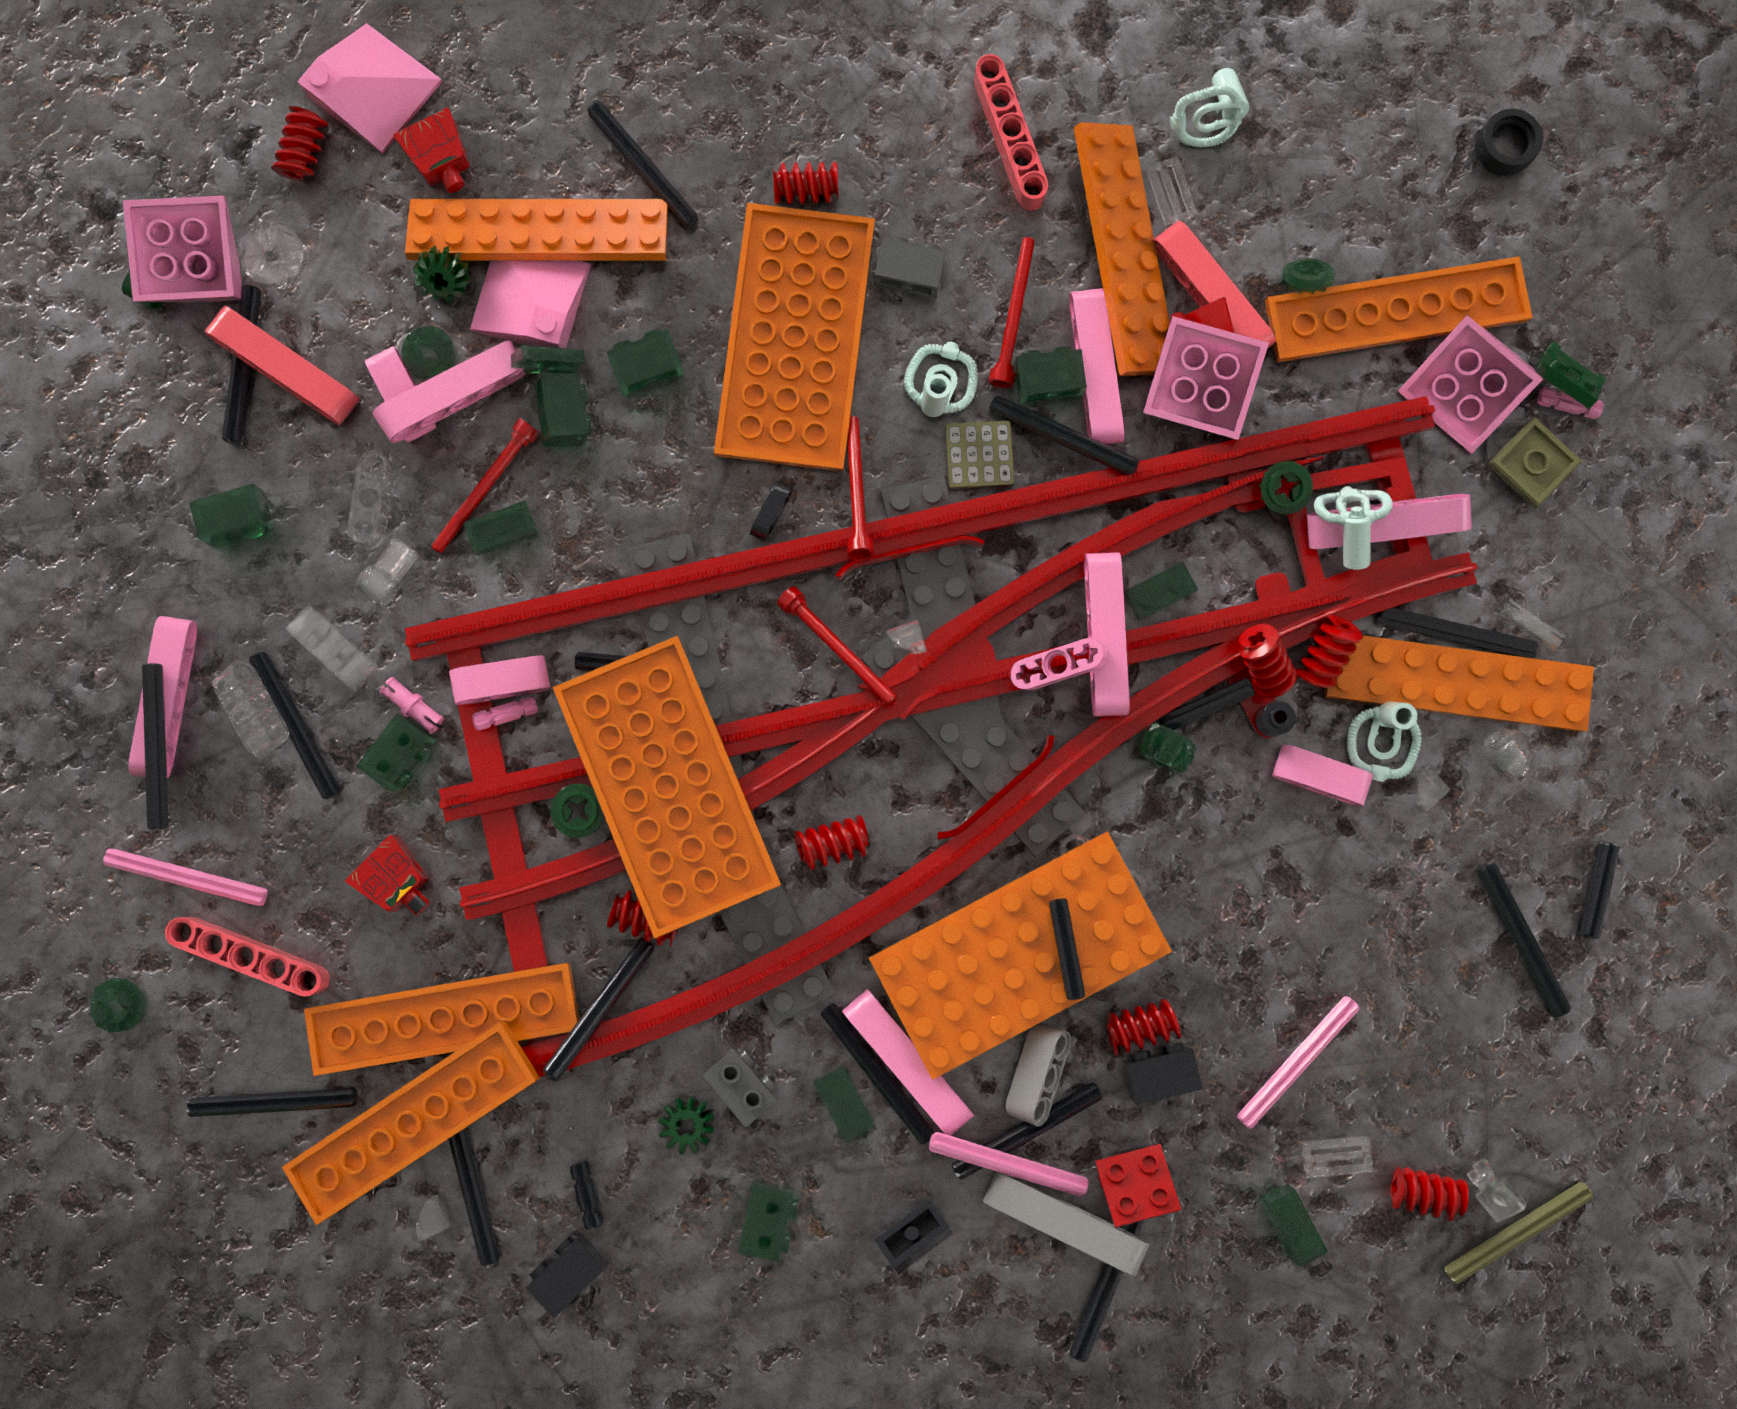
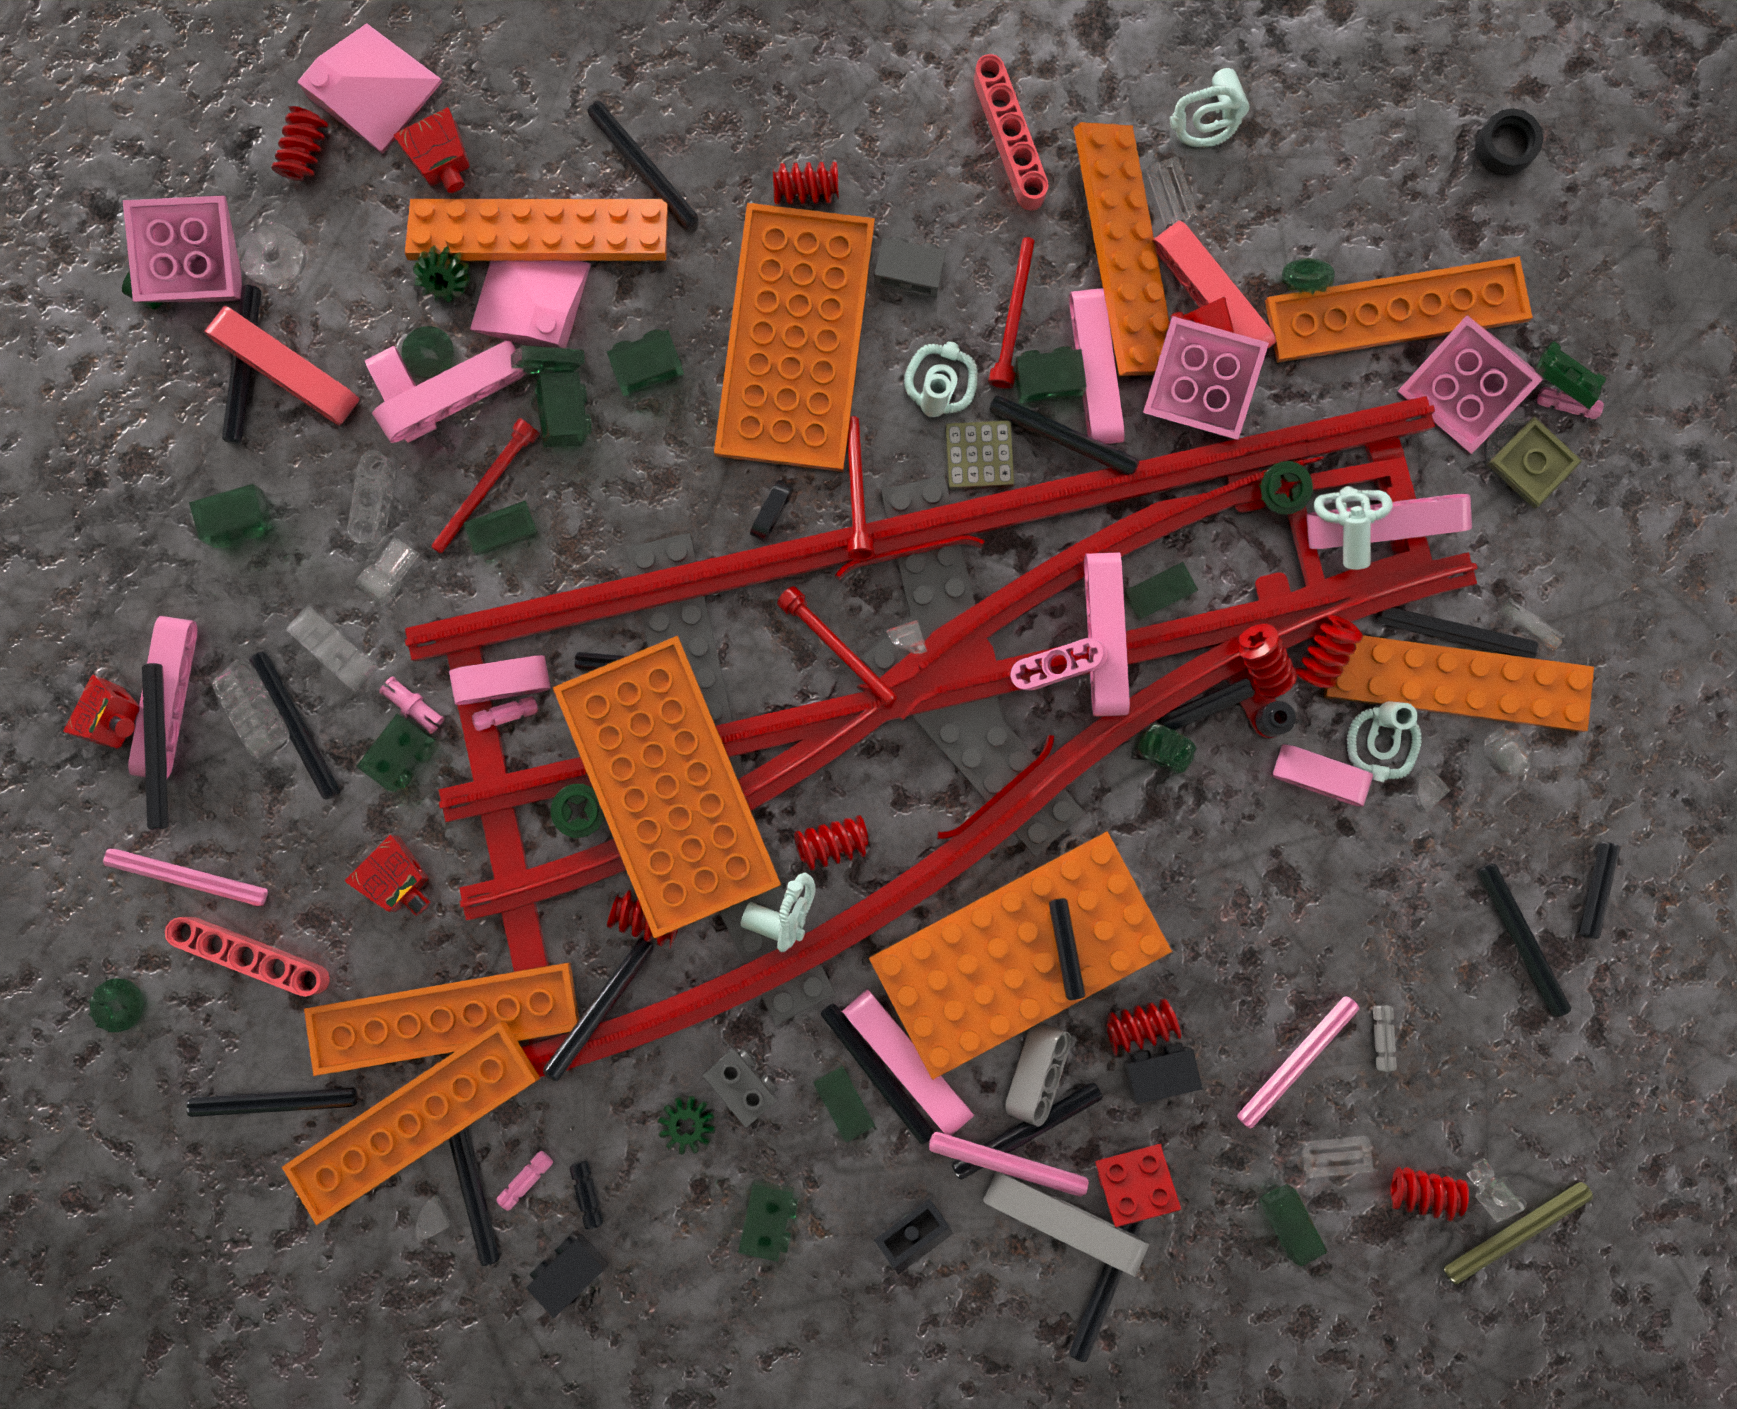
(103, 714): none -> red torso
(524, 1181): none -> bright pink axle
(779, 925): none -> light aqua piece
(1384, 1038): none -> light grey axle

